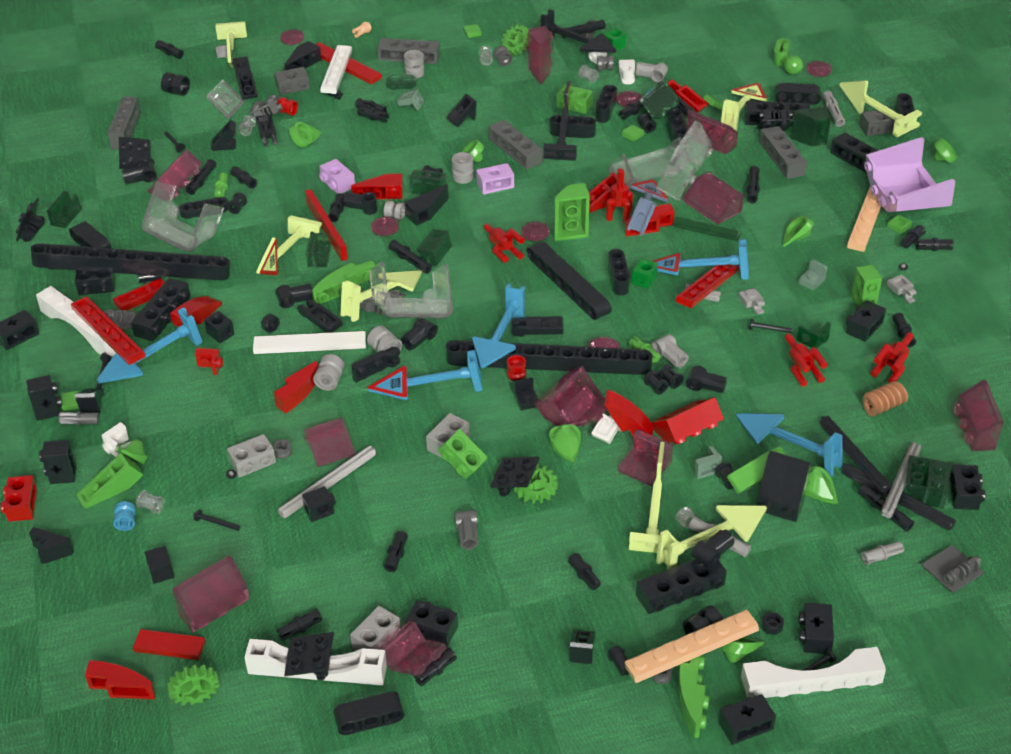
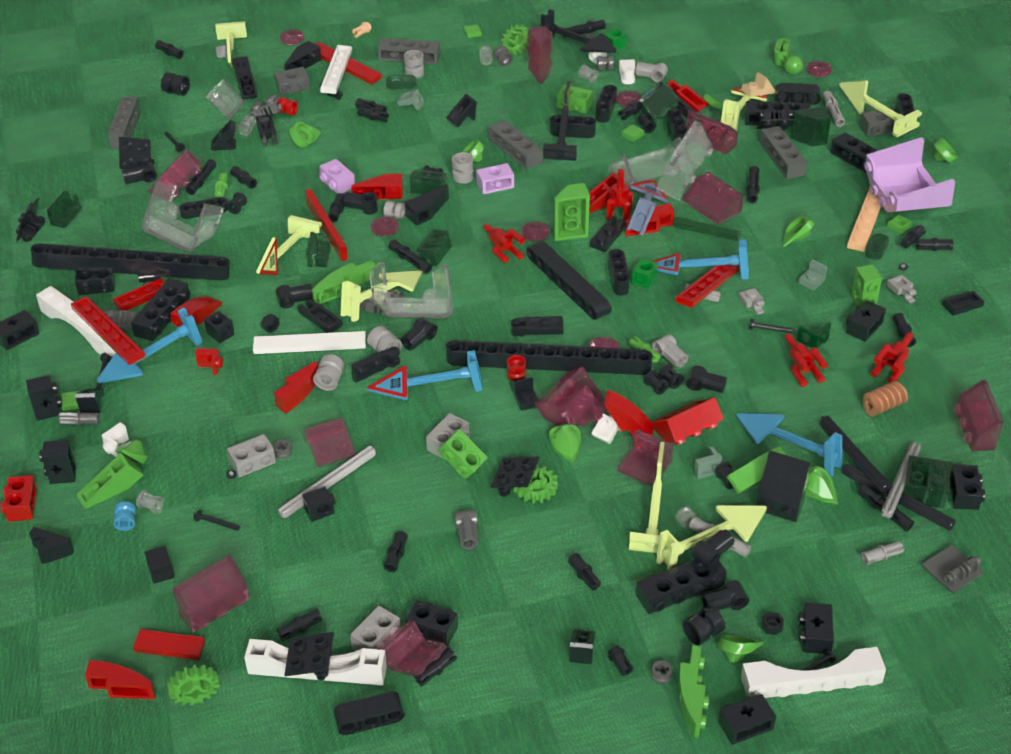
(88, 236): black beam -> none
(492, 350): dark azure piece -> none
(607, 234): none -> black hinge
(691, 646): light nougat plate -> none
(730, 595): none -> black piece
(759, 87): none -> tan slope
(877, 246): none -> clear green plate
(963, 303): none -> black tile

